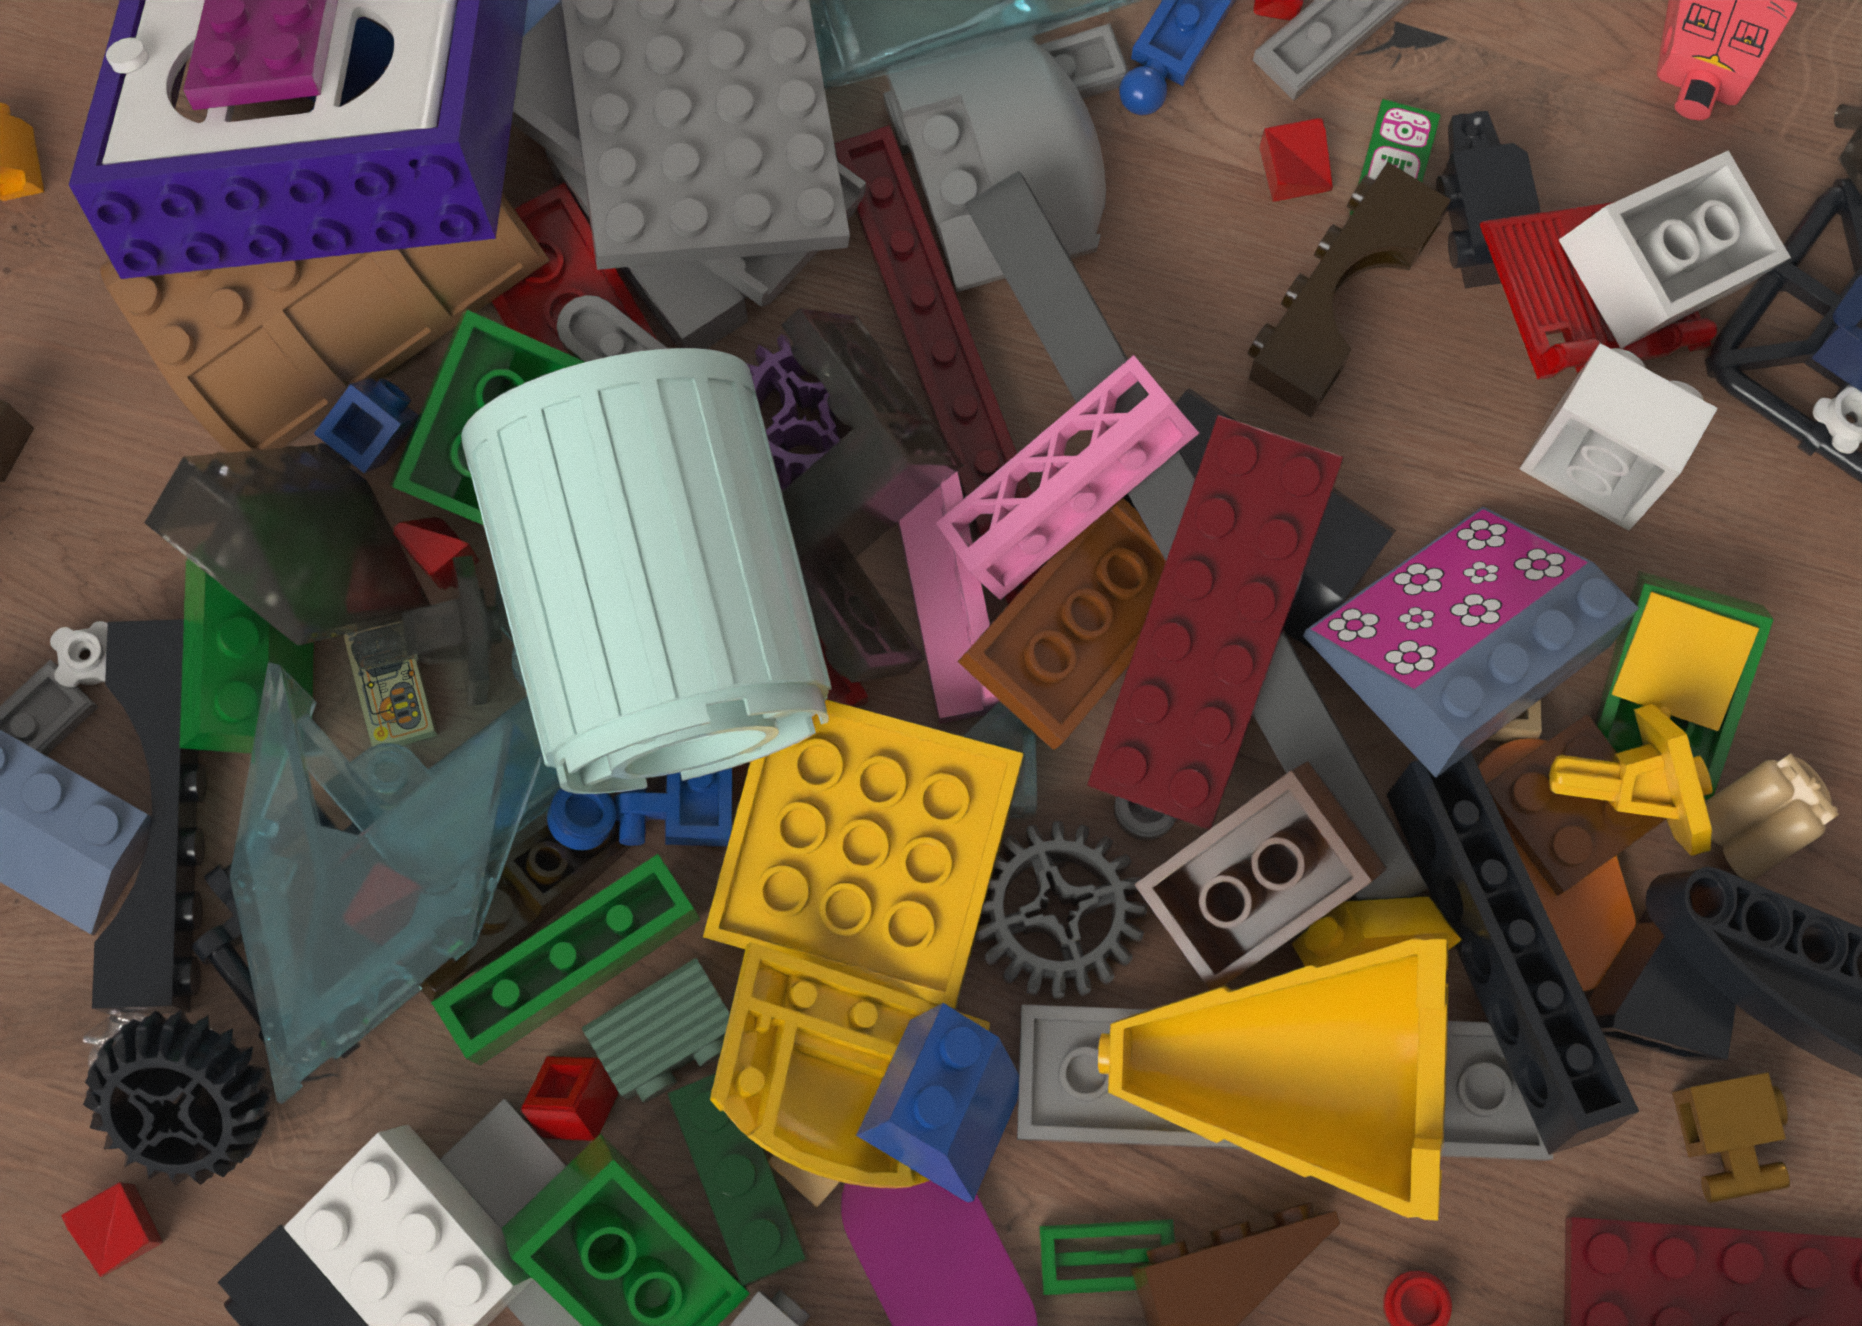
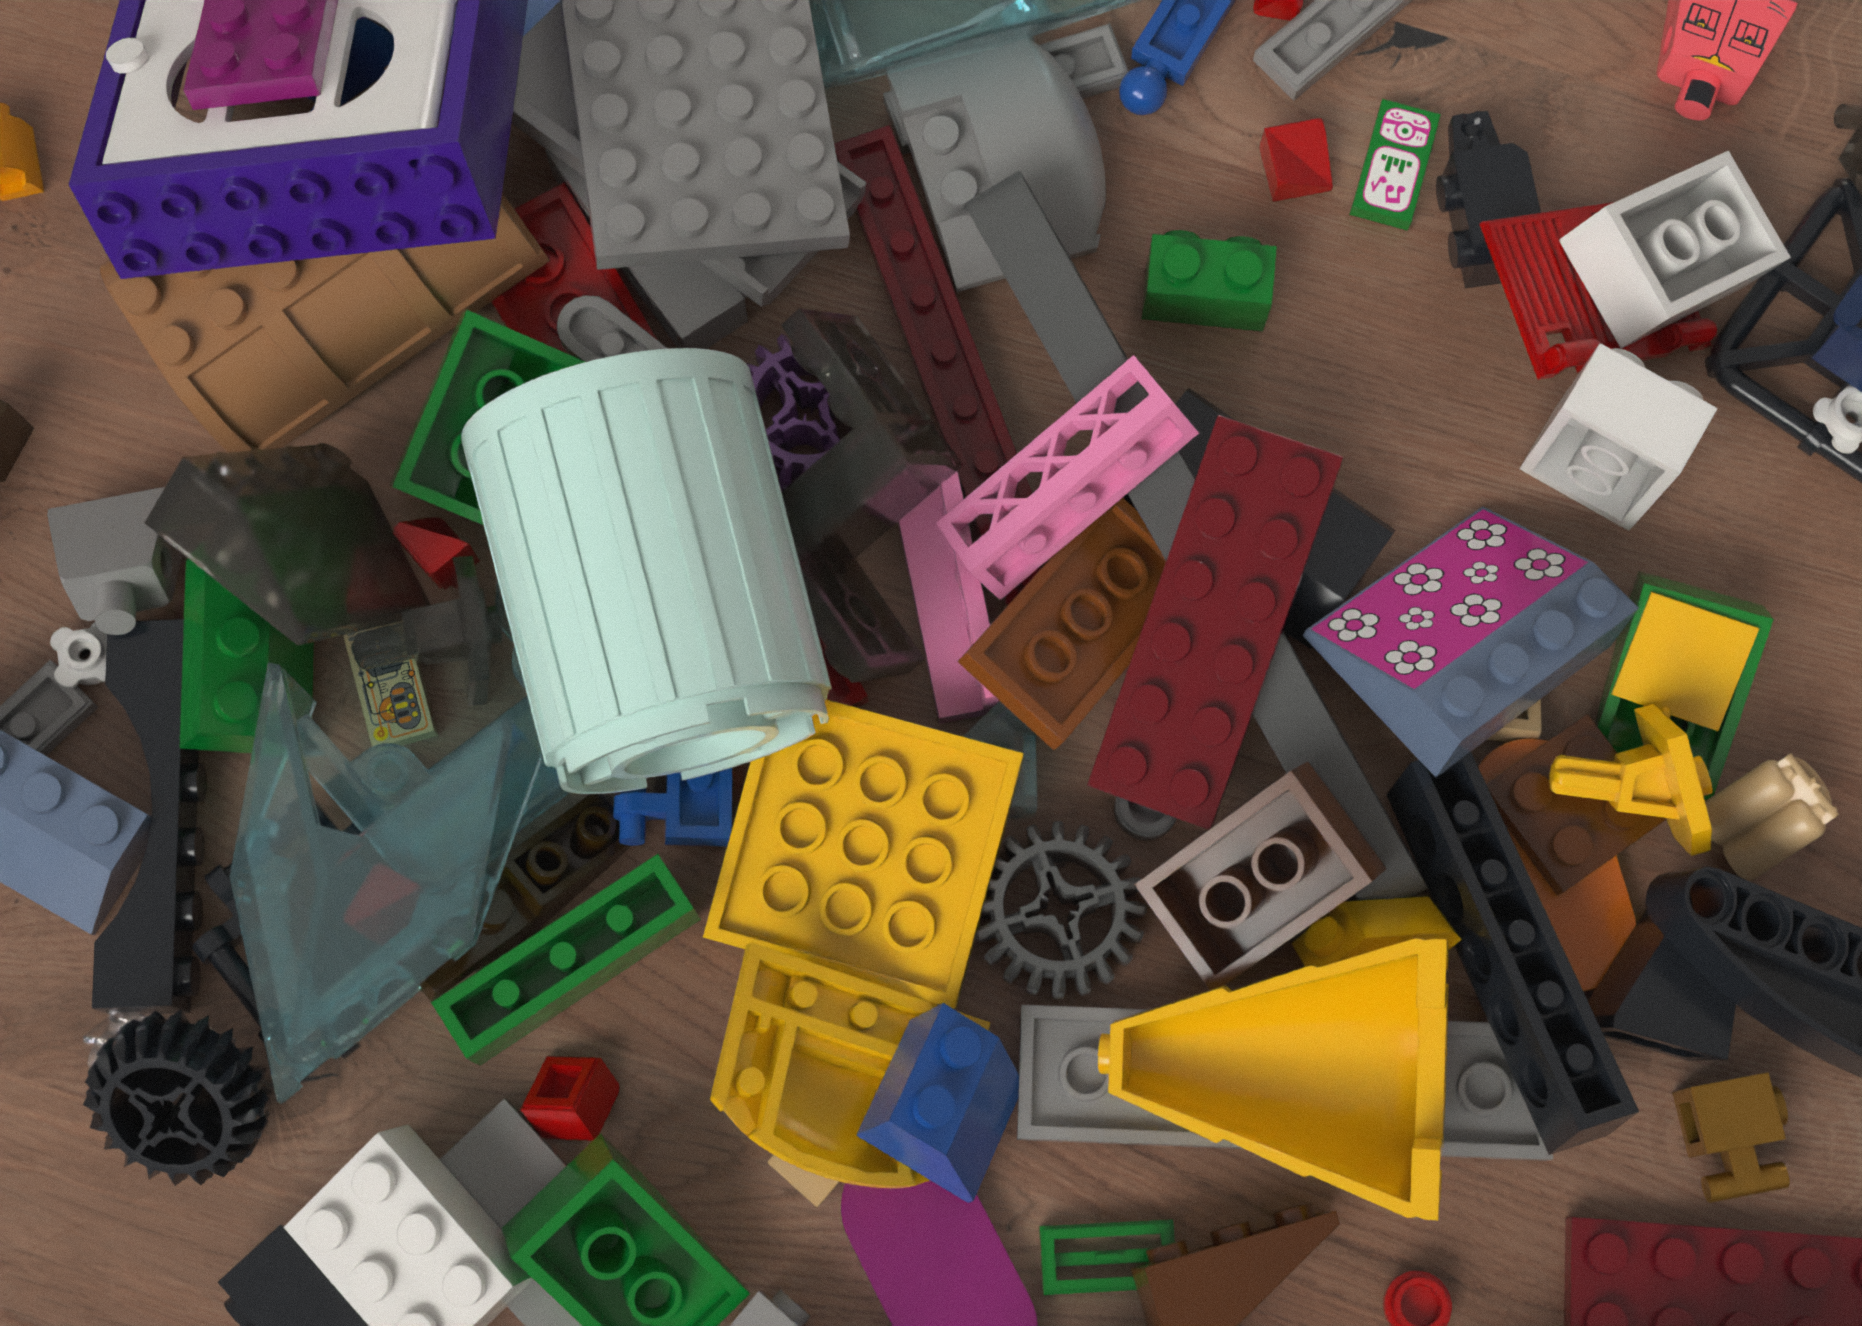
(112, 1228): red slope -> none
(113, 559): none -> light grey torso
(368, 423): blue brick -> none
(581, 819): blue tile -> none
(660, 1032): sand green brick -> none
(738, 1186): dark green arch -> none
(1209, 281): none -> green brick
(1387, 230): dark brown arch -> none

